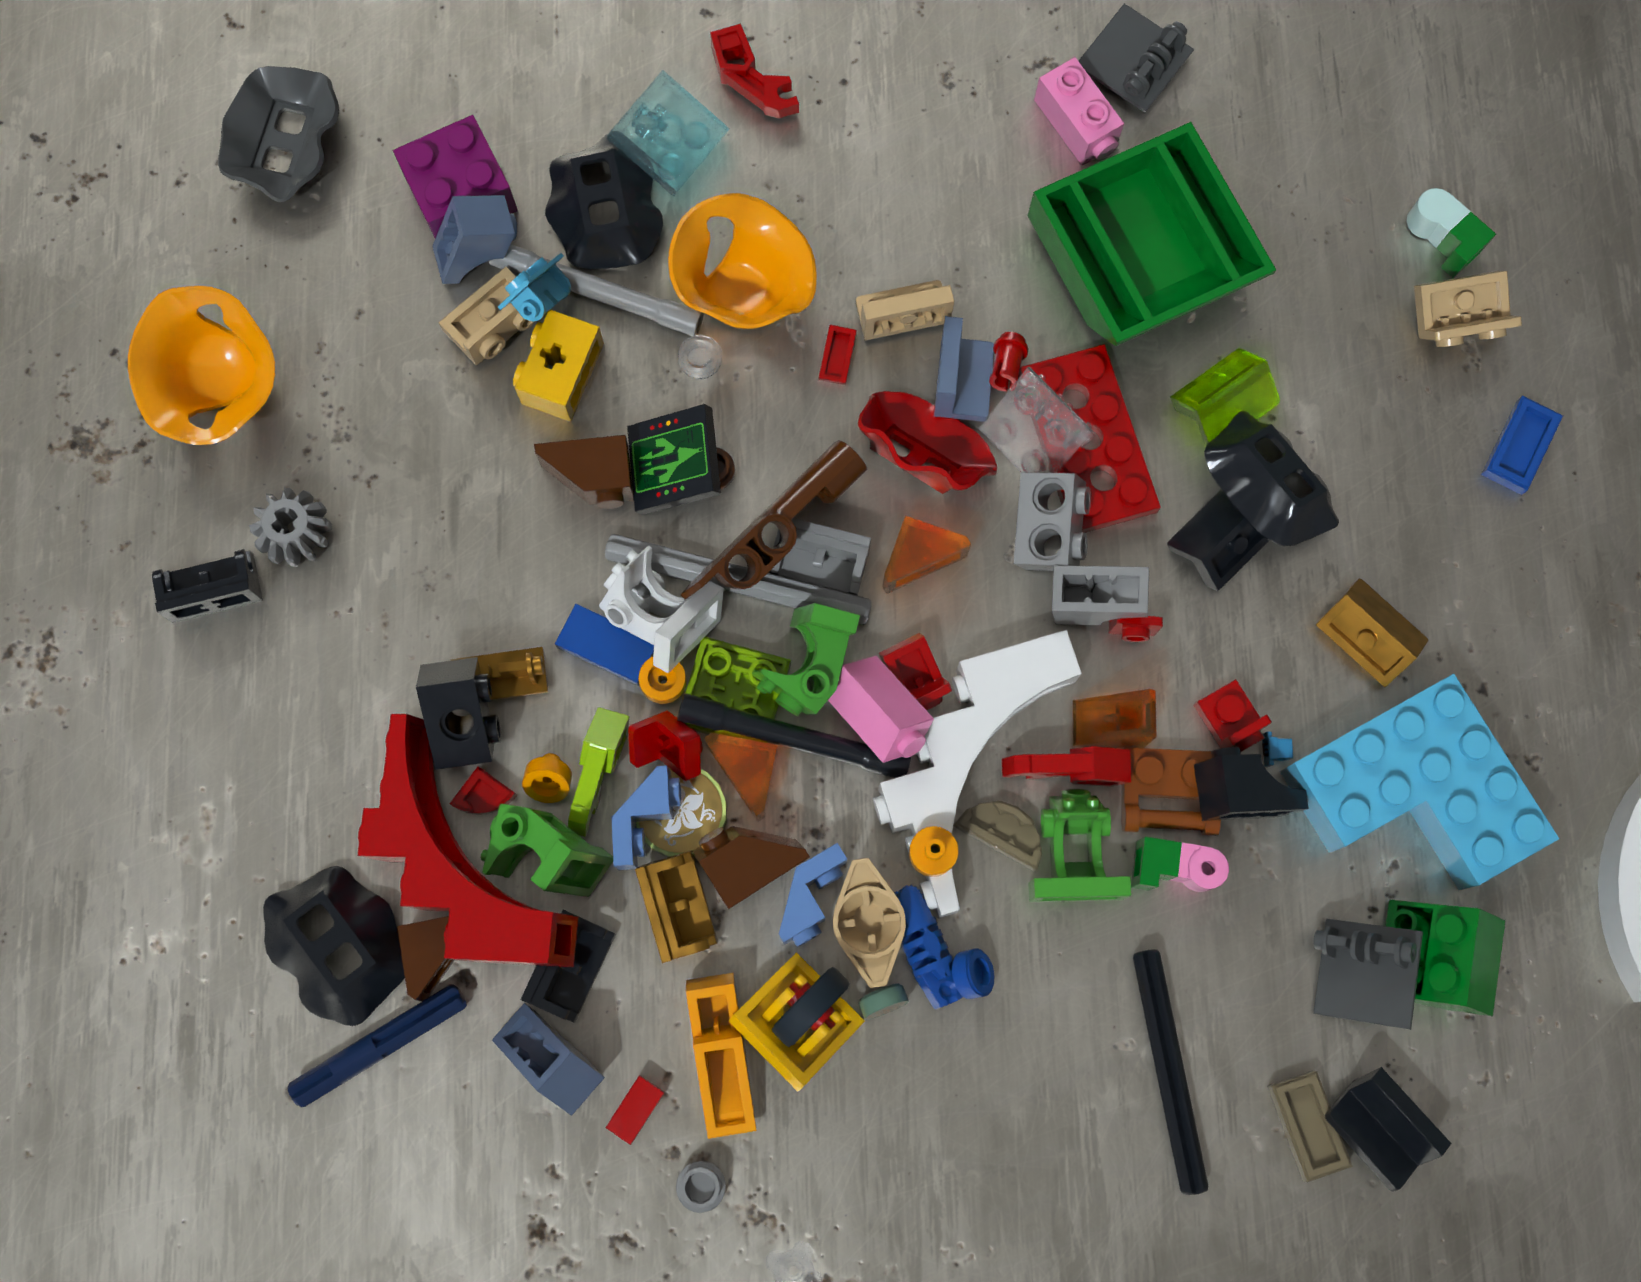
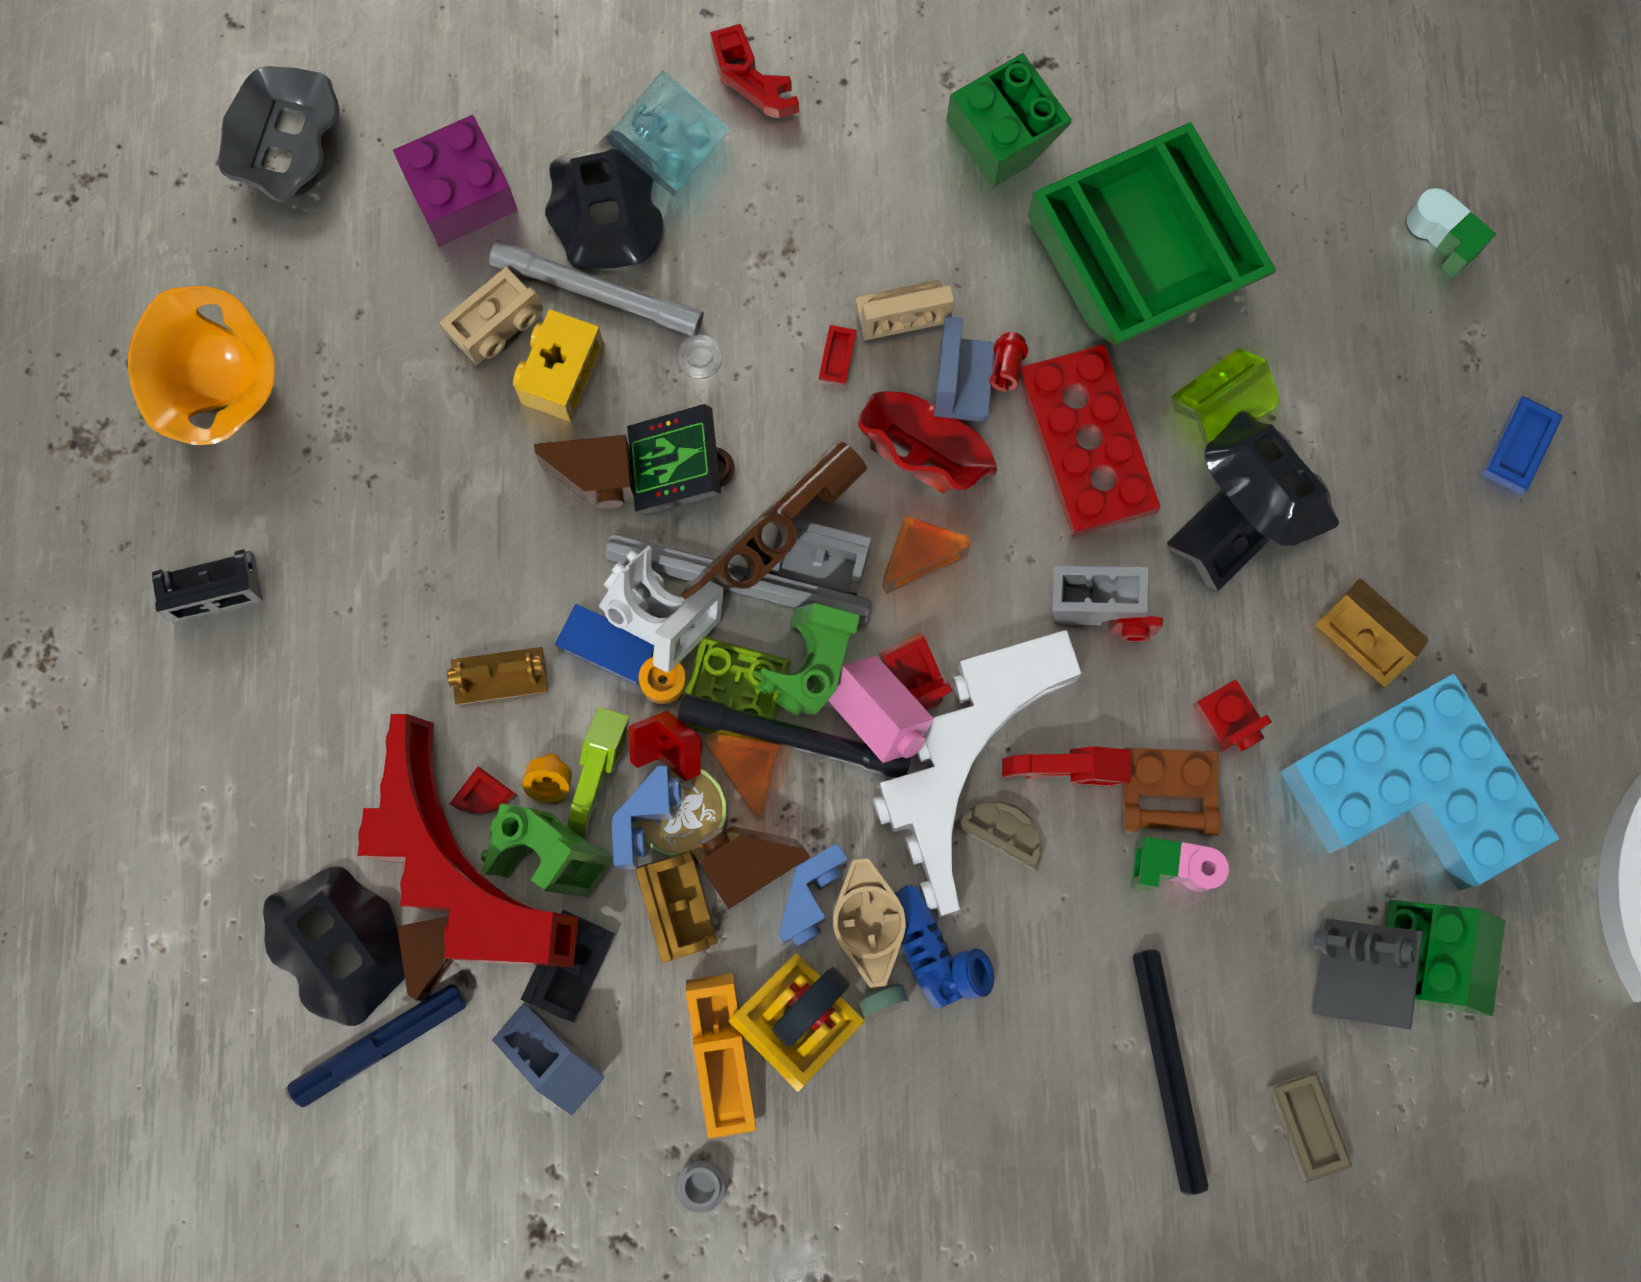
(273, 530): light grey gear -> none
(452, 737): black brick -> none
(472, 234): sand blue arch -> none
(537, 289): medium azure hinge -> none
(635, 1109): red piece -> none
(763, 273): light orange piece -> none
(932, 863): light orange tile -> none
(1006, 118): none -> green slope
(1036, 426): clear hinge -> none
(1039, 523): light grey brick -> none
(1077, 814): bright green tile -> none
(1079, 112): bright pink brick -> none
(1115, 720): clear orange slope -> none
(1136, 56): dark grey hinge -> none
(1242, 788): black arch -> none
(1276, 749): dark azure piece -> none
(1386, 1128): black panel -> none
(1463, 308): tan bracket -> none

